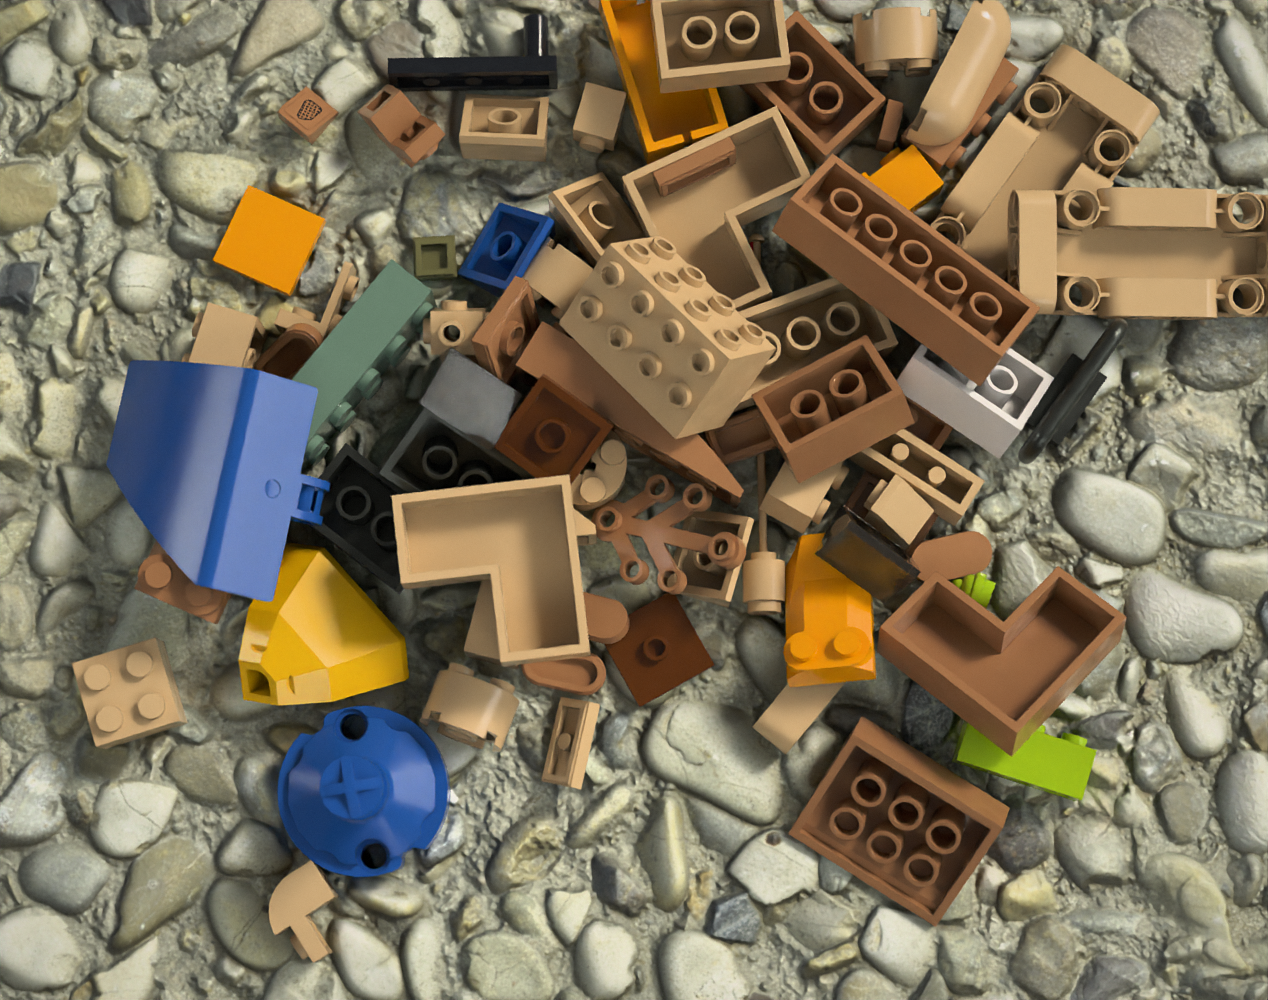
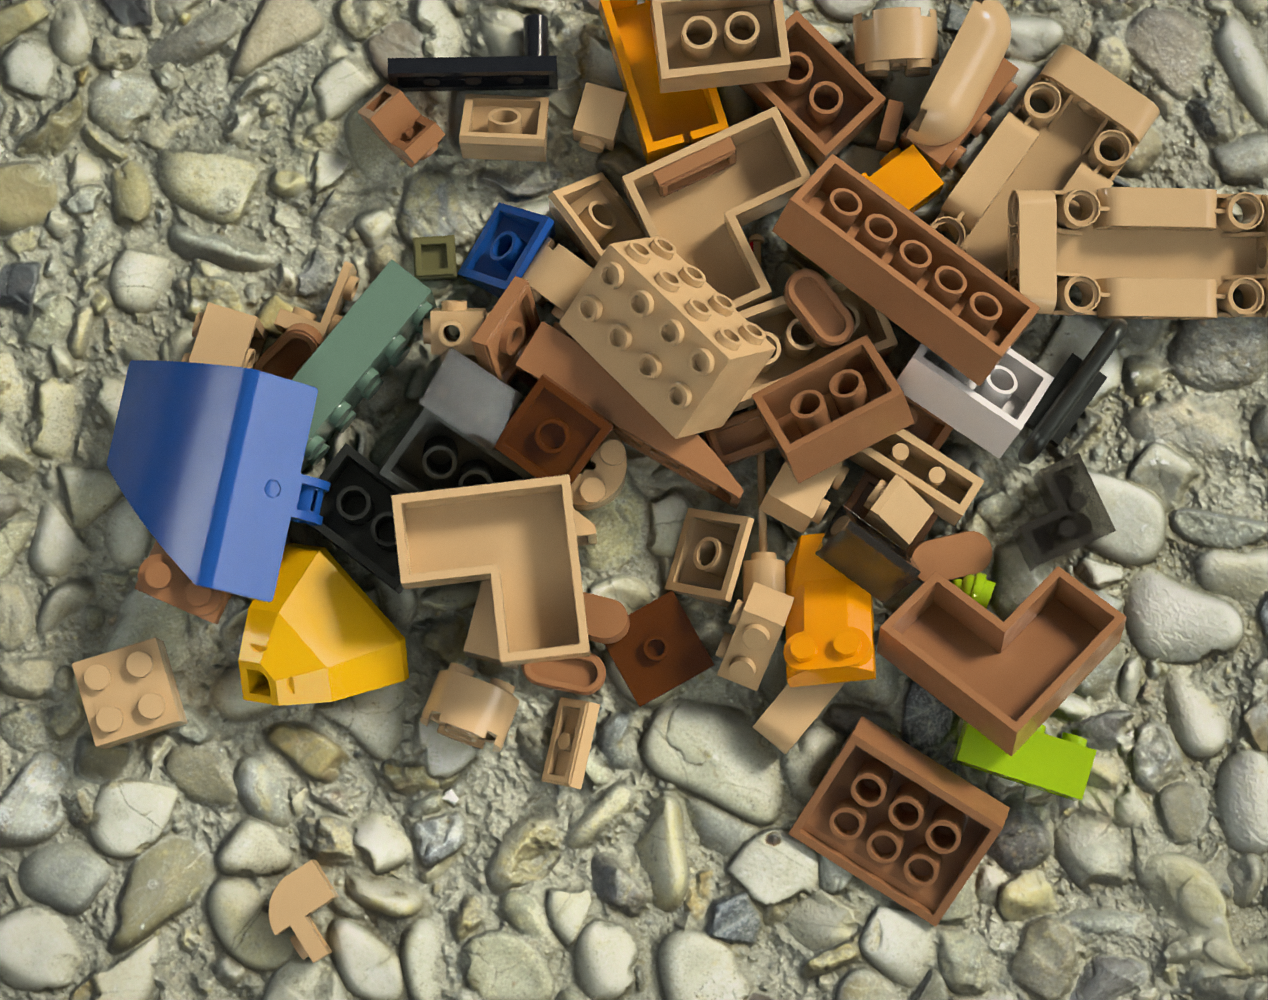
(269, 240): light orange tile -> none
(307, 114): medium nougat slope -> none
(363, 791): blue piece -> none
(660, 531): medium nougat plant -> none
(755, 637): none -> tan brick
(818, 308): none -> medium nougat tile
(1074, 514): none -> clear smoke brick

